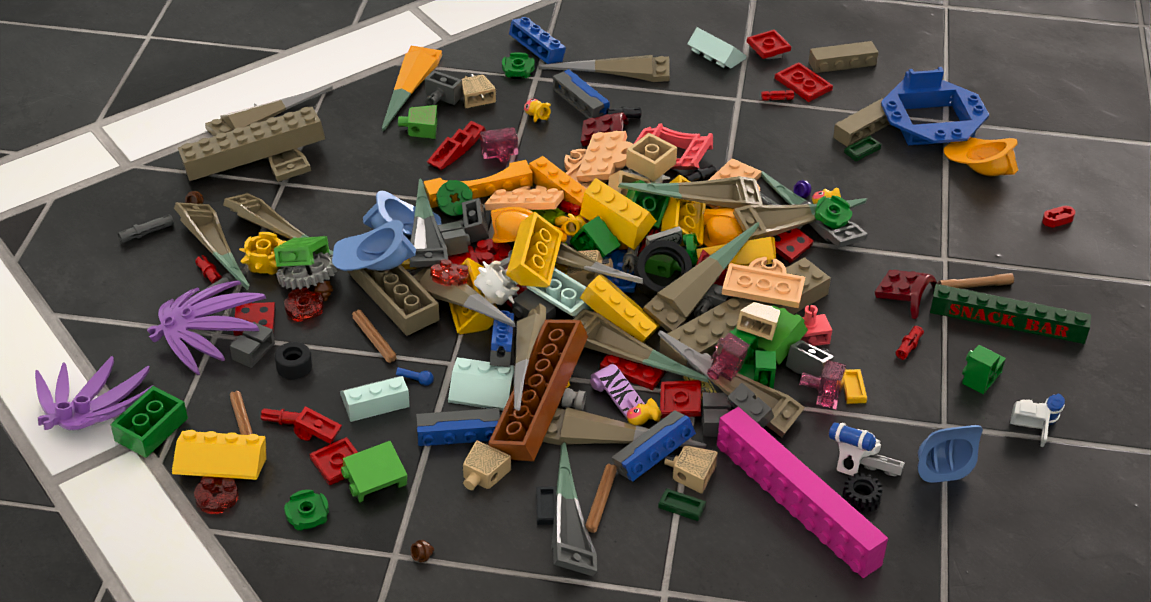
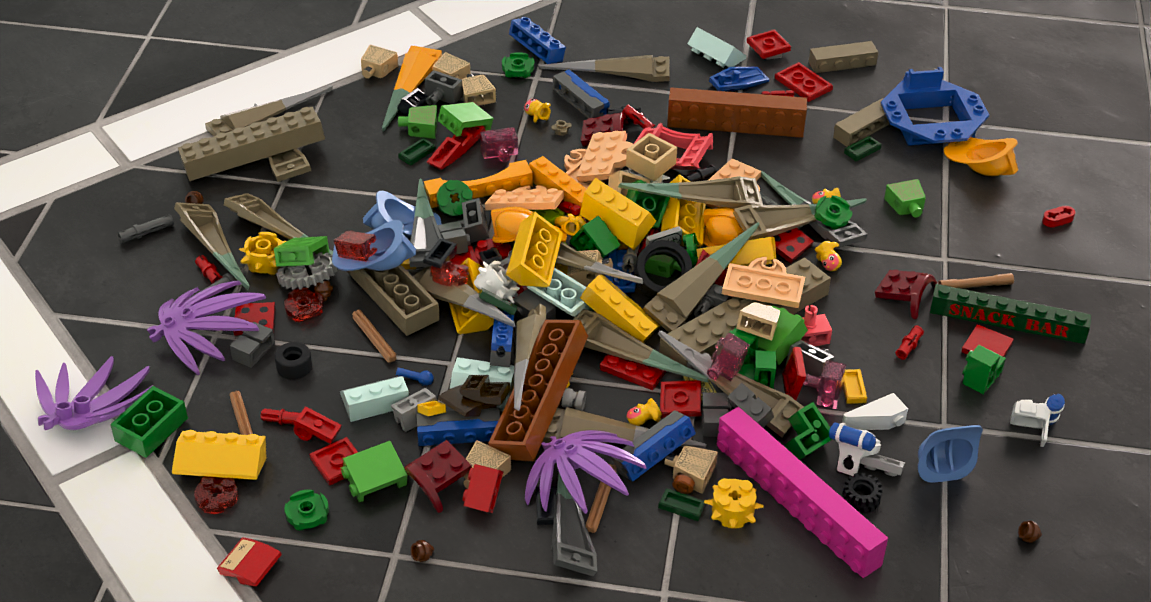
(249, 561): none -> red slope
(355, 245): none -> clear red hinge
(378, 61): none -> tan torso
(406, 409): none -> light grey hinge
(412, 101): none -> black slope
(416, 151): none -> dark green tile
(431, 408): none -> yellow tile
(438, 470): none -> dark red piece
(441, 253): none -> black slope
(452, 66): none -> tan torso
(462, 404): none -> dark brown slope
(463, 115): none -> bright green panel
(482, 390): none -> dark brown slope
(482, 488): none -> red brick
(489, 256): none -> black slope
(497, 301): none -> dark green tile
(561, 127): none -> dark tan plate
(573, 453): none -> medium lavender plant
(617, 387): lavender door -> none
(629, 111): none -> red pin
(683, 484): none -> dark orange tile
(734, 502): none -> yellow brick
(737, 112): none -> dark orange brick
(738, 78): none -> blue piece
(794, 373): none -> red tile
(802, 188): dark purple plate -> none
(811, 431): none -> green brick
(826, 254): none -> animal
(877, 415): none -> white slope
(906, 197): none -> bright green torso
(989, 339): none -> red tile
(1029, 531): none -> reddish brown plate

